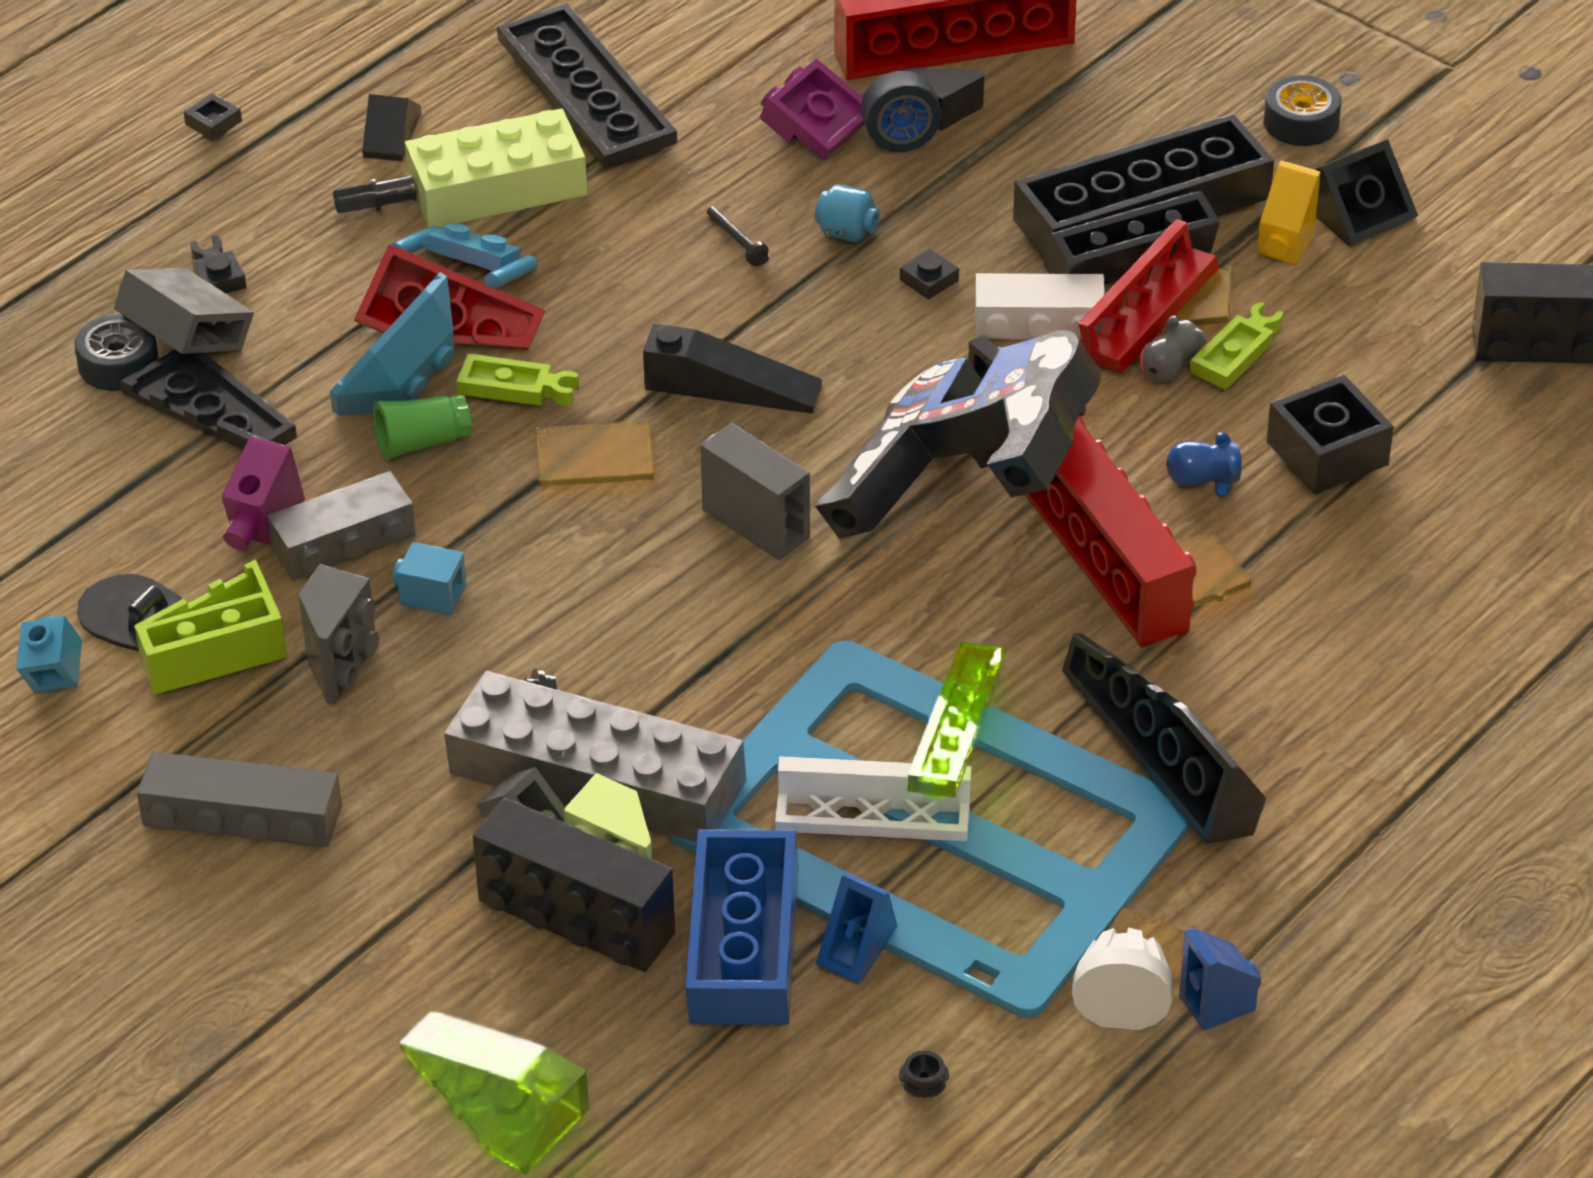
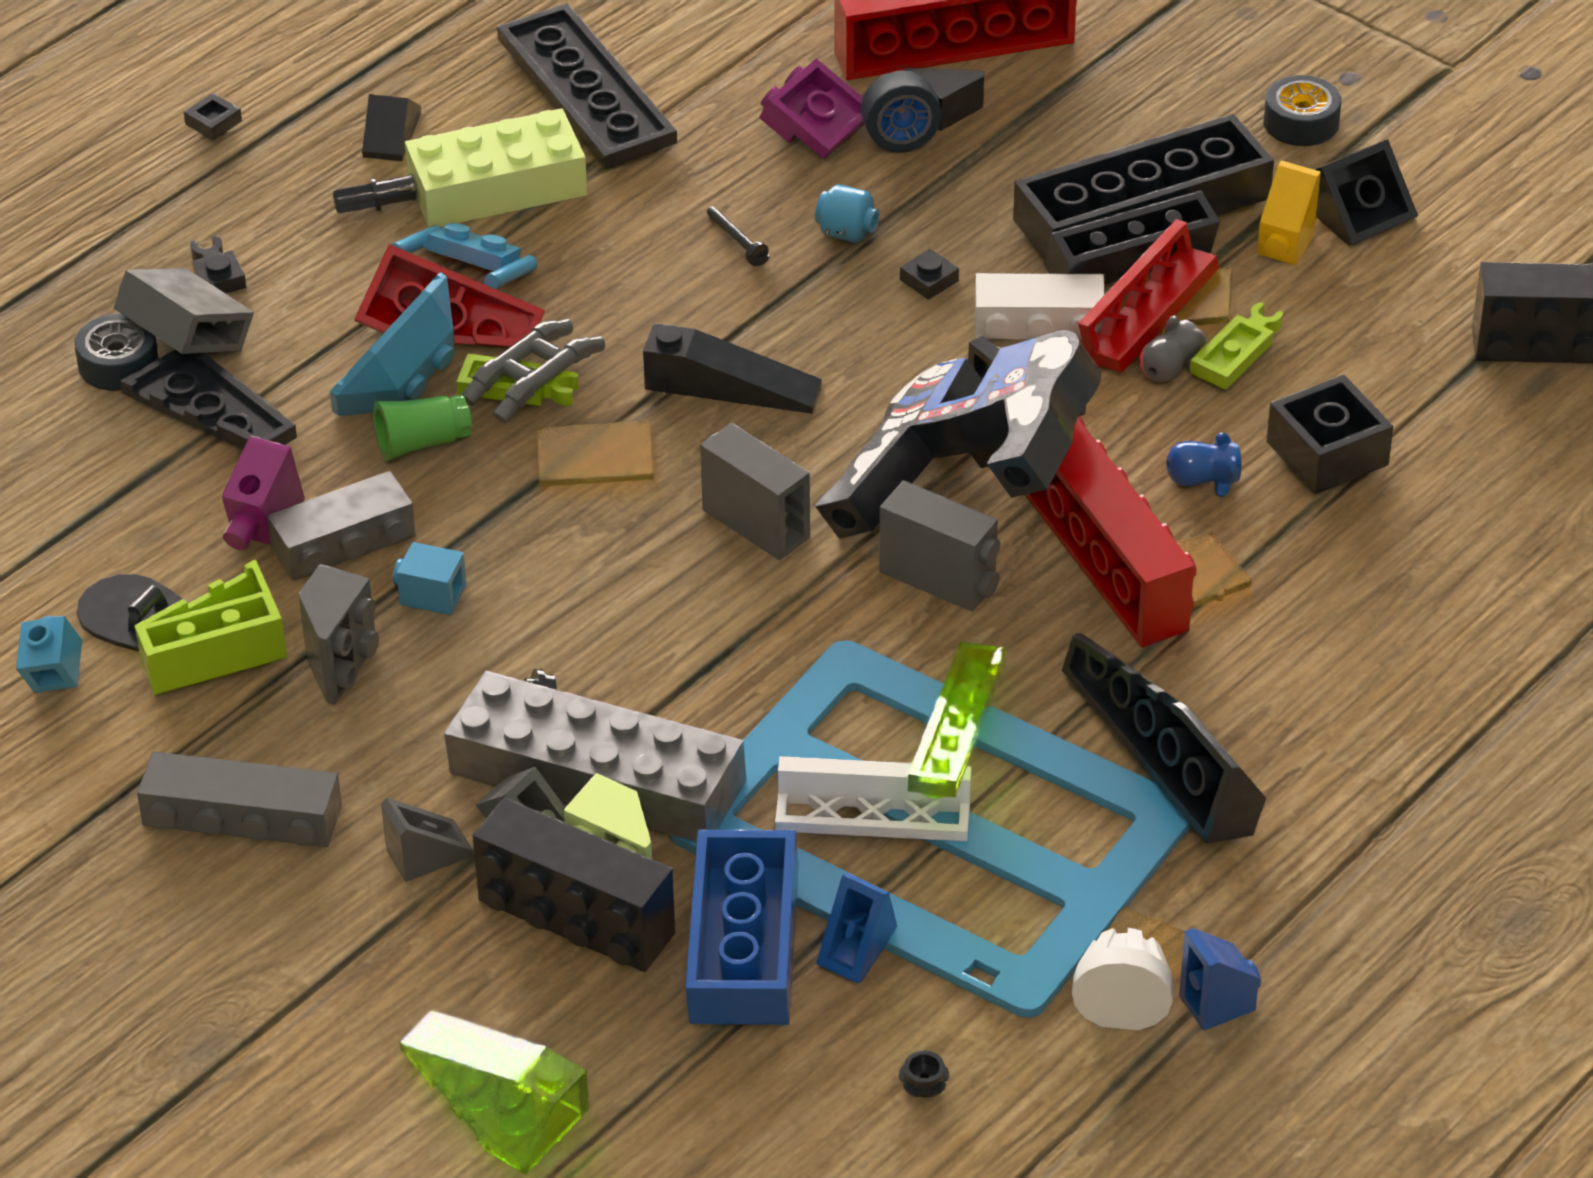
(421, 839): none -> dark grey slope
(526, 379): none -> dark grey piece
(938, 546): none -> dark grey brick

